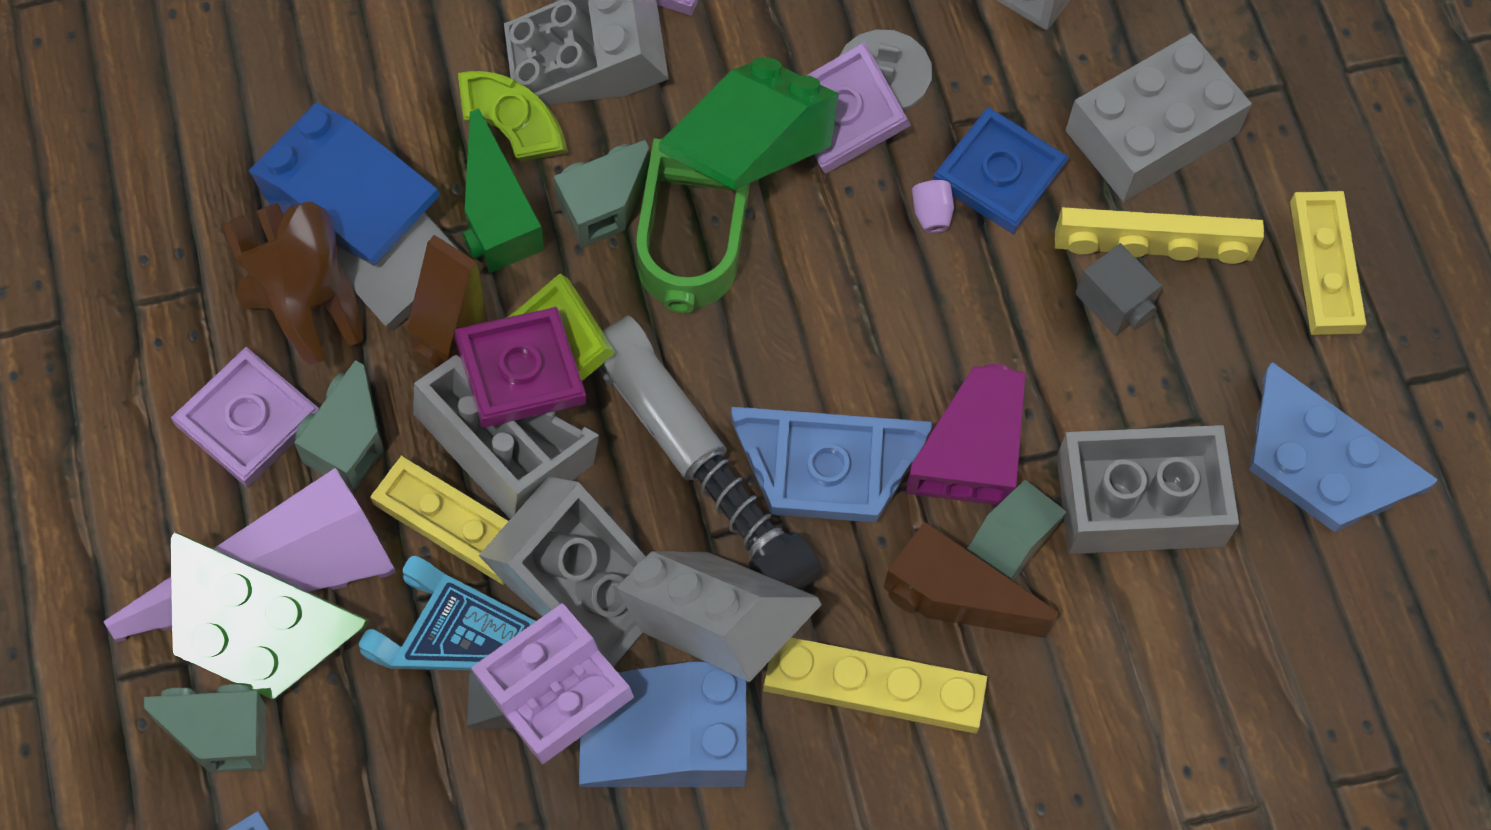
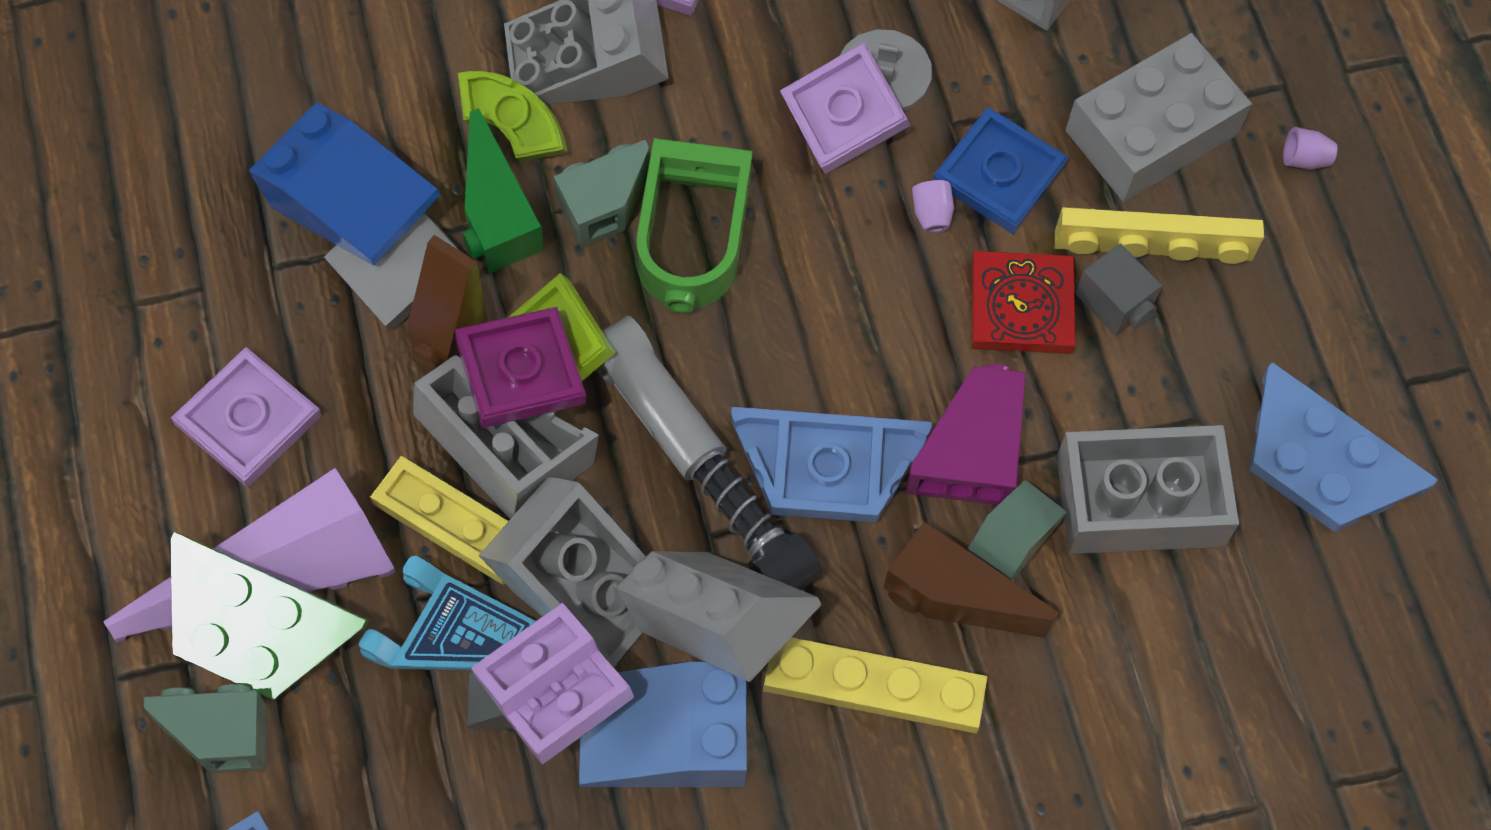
(295, 274): reddish brown piece -> none
(343, 430): sand green slope -> none
(754, 124): green slope -> none
(1023, 302): none -> red tile
(1308, 149): none -> lavender hose
(1327, 263): light yellow plate -> none

